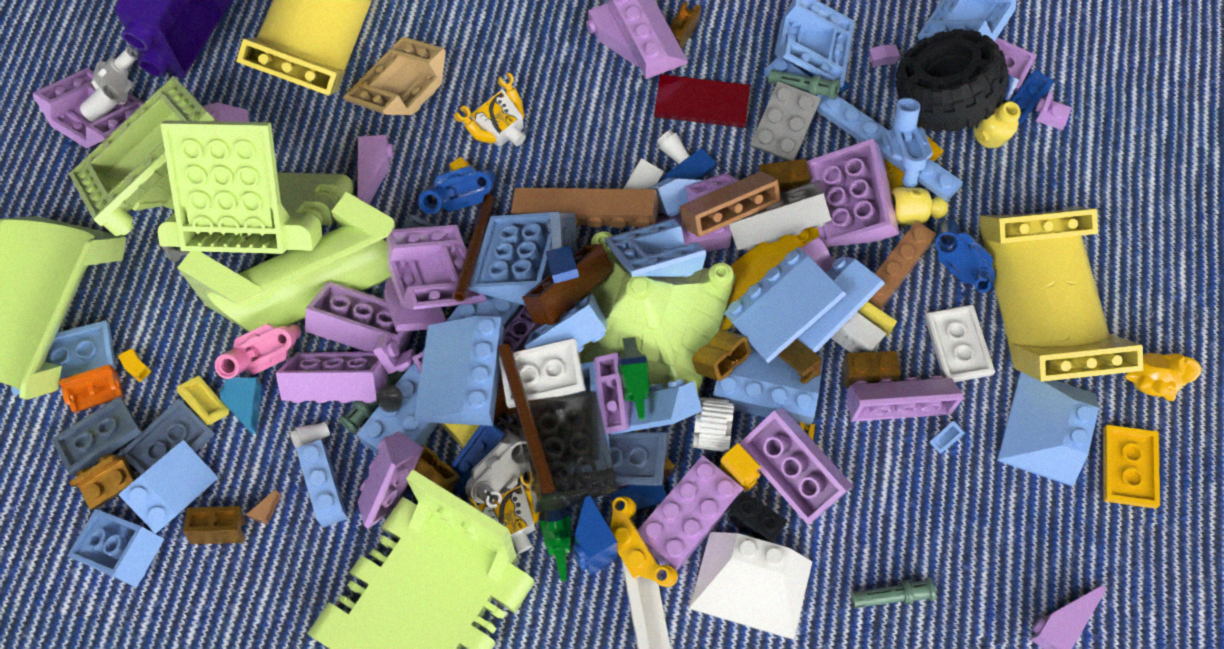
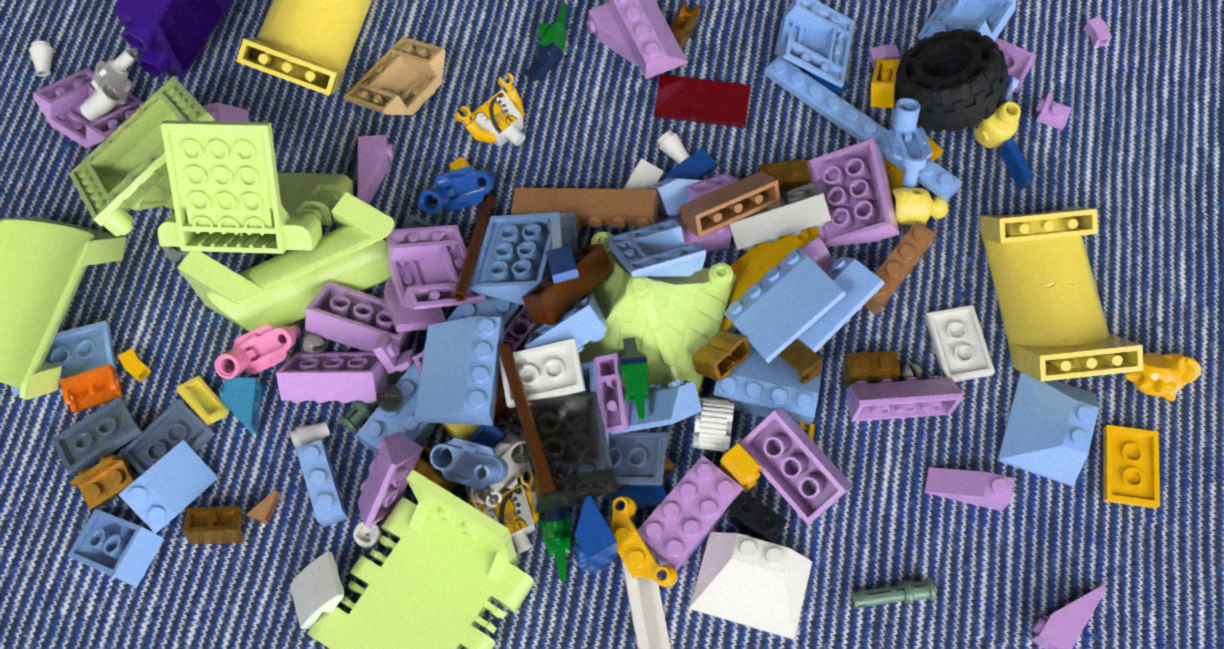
(41, 55): none -> white cone
(313, 344): none -> light grey hinge
(316, 590): none -> white slope
(367, 537): none -> white tile
(470, 463): none -> light blue piece
(549, 48): none -> animal
(785, 121): light grey plate -> none
(814, 85): sand green pin -> none
(859, 335): white hinge -> none
(878, 317): light yellow tile -> none
(883, 83): none -> yellow slope
(906, 371): none -> light grey hinge
(947, 437): light blue piece -> none
(964, 256): blue piece -> none
(970, 487): none -> lavender slope
(1016, 164): none -> blue tile
(1030, 93): blue tile -> none
(1098, 32): none -> lavender piece

